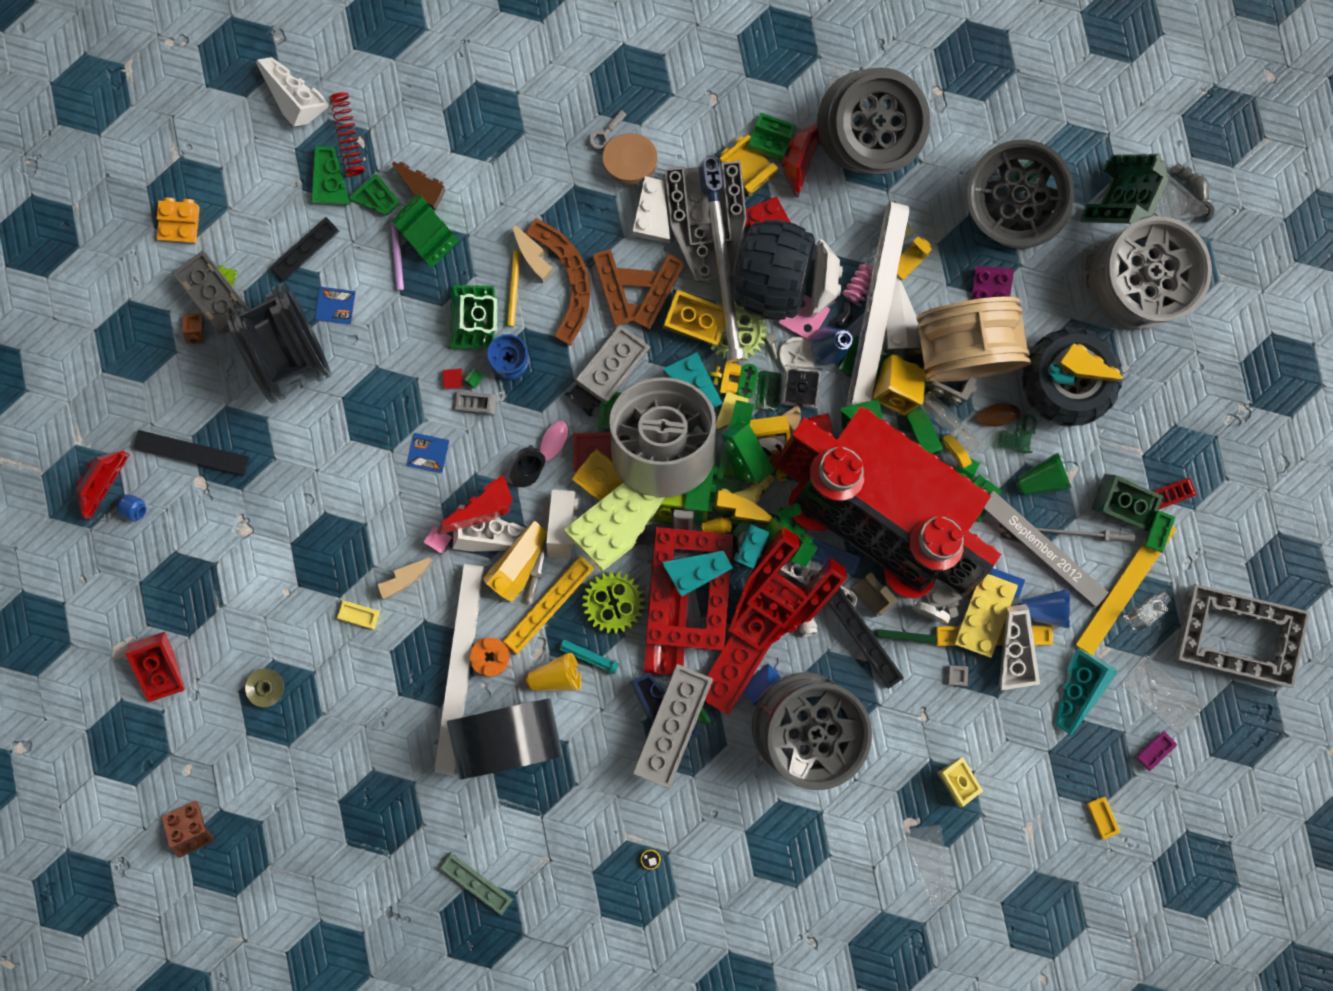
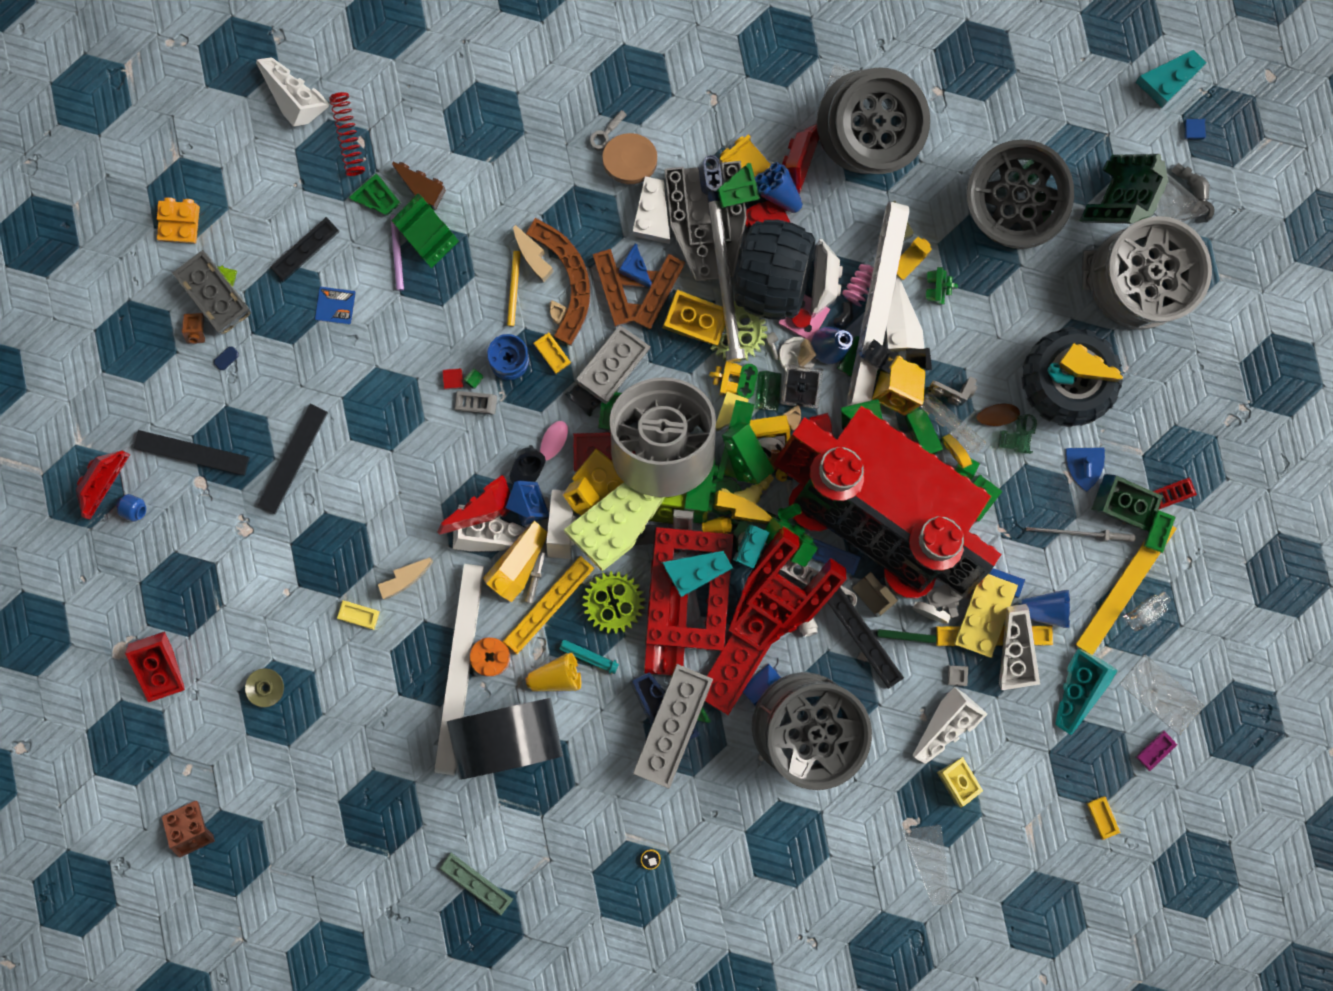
(226, 358): none -> dark blue piece
(277, 343): black wheel -> none
(293, 458): none -> black tile
(328, 178): green wing -> none
(428, 453): blue sticker -> none
(437, 541): bright pink panel -> none
(472, 316): green slope -> none
(527, 502): none -> blue slope
(552, 353): none -> yellow plate
(557, 312): none -> tan tile
(581, 496): none -> yellow slope
(635, 268): none -> blue tile
(693, 371): teal wedge -> none
(739, 188): none -> green wing
(771, 136): green slope -> none
(778, 187): none -> blue cone
(802, 320): none -> red tile
(806, 353): none -> tan tile
(880, 357): none -> black piece
(939, 277): none -> green hips
(951, 719): none -> white wedge
(973, 339): tan wheel -> none
(992, 282): magenta hinge -> none
(1044, 477): green cone -> none
(1045, 549): light grey tile -> none
(1085, 465): none -> blue shield
(1170, 77): none -> teal wedge
(1195, 129): none -> blue tile
(1289, 644): light grey brick -> none

